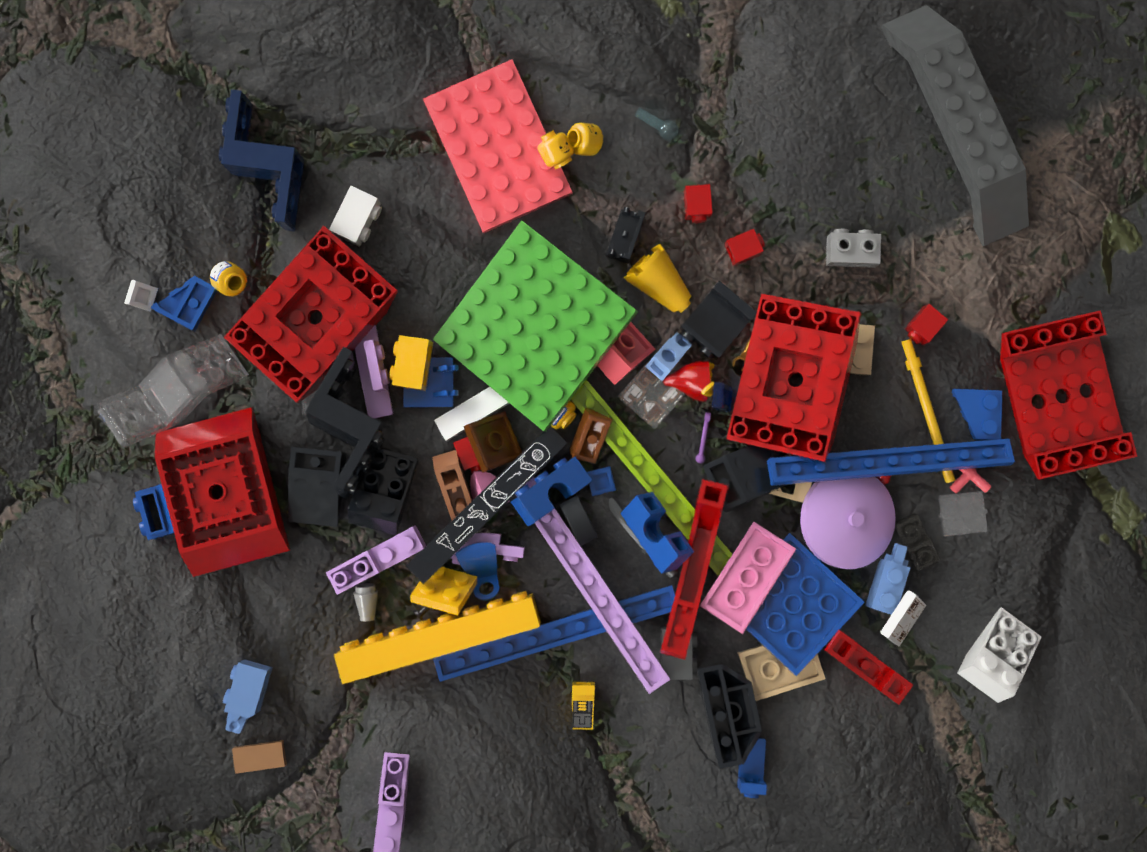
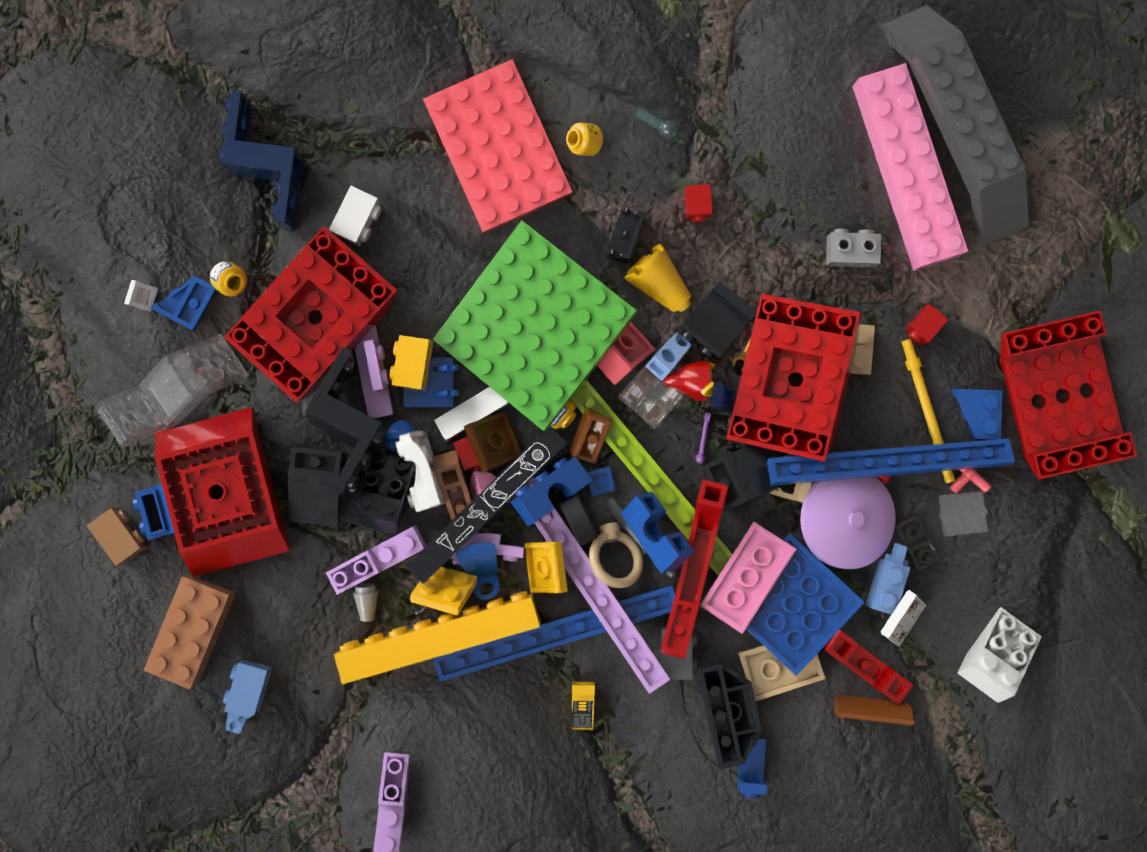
(117, 535): none -> medium nougat brick
(189, 631): none -> nougat brick
(259, 756): medium nougat tile -> none
(396, 430): none -> blue cone
(426, 490): none -> white slope
(545, 567): none -> yellow tile
(555, 149): yellow head -> none
(611, 533): none -> tan piece
(744, 247): red brick -> none
(873, 710): none -> dark orange slope
(909, 167): none -> bright pink brick

